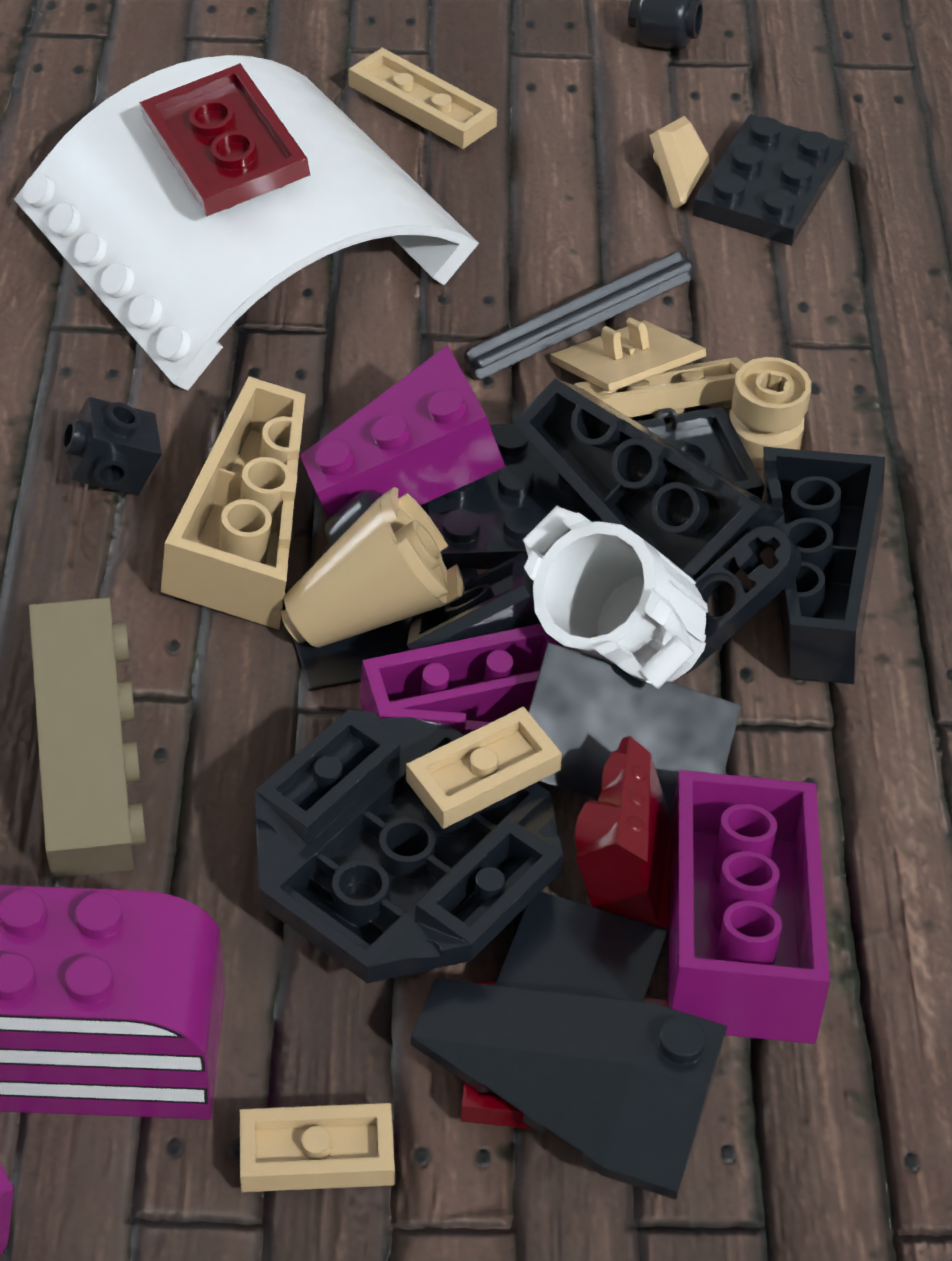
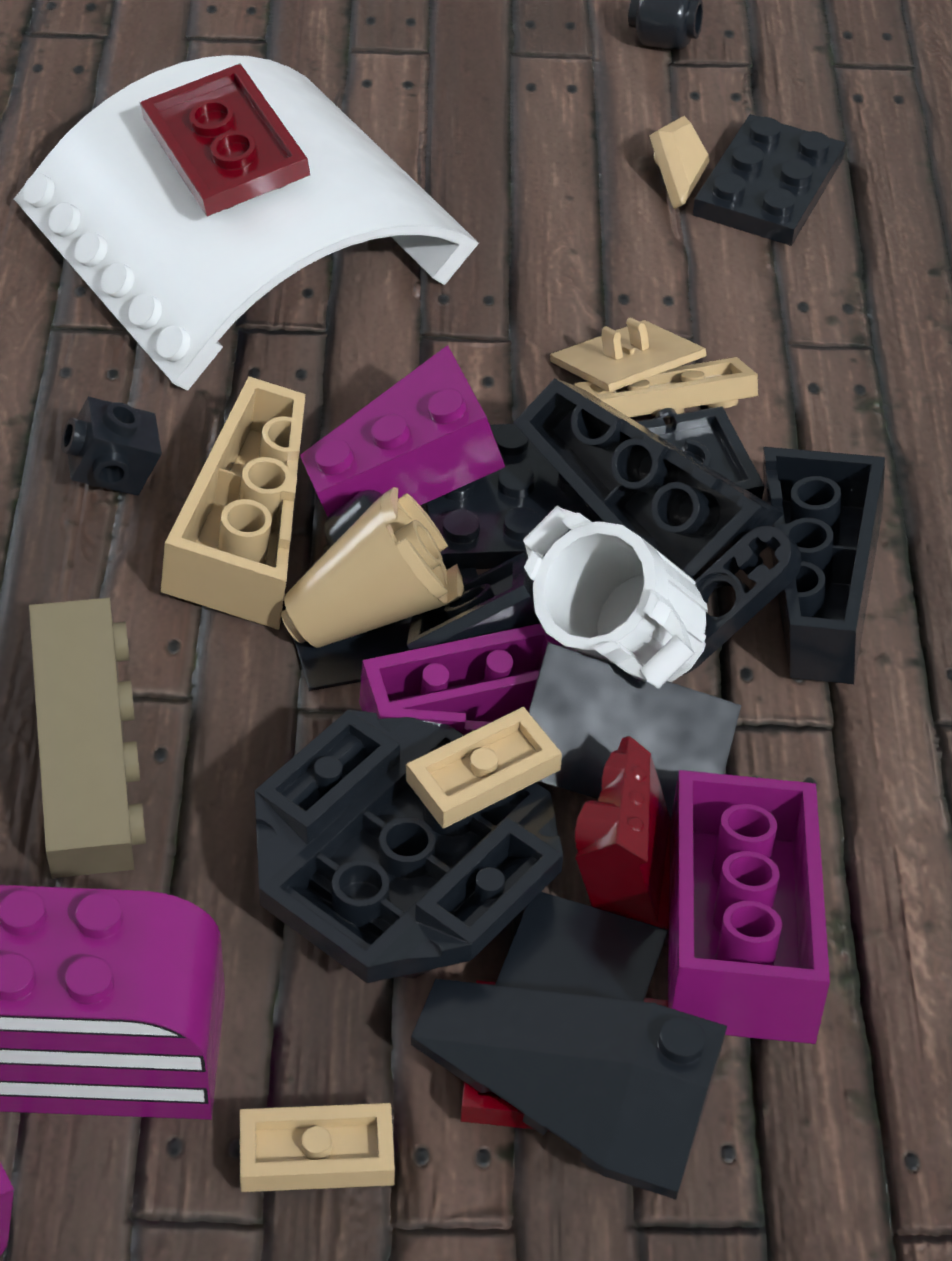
(422, 97): tan plate -> none
(576, 315): axle -> none
(769, 405): tan wheel -> none

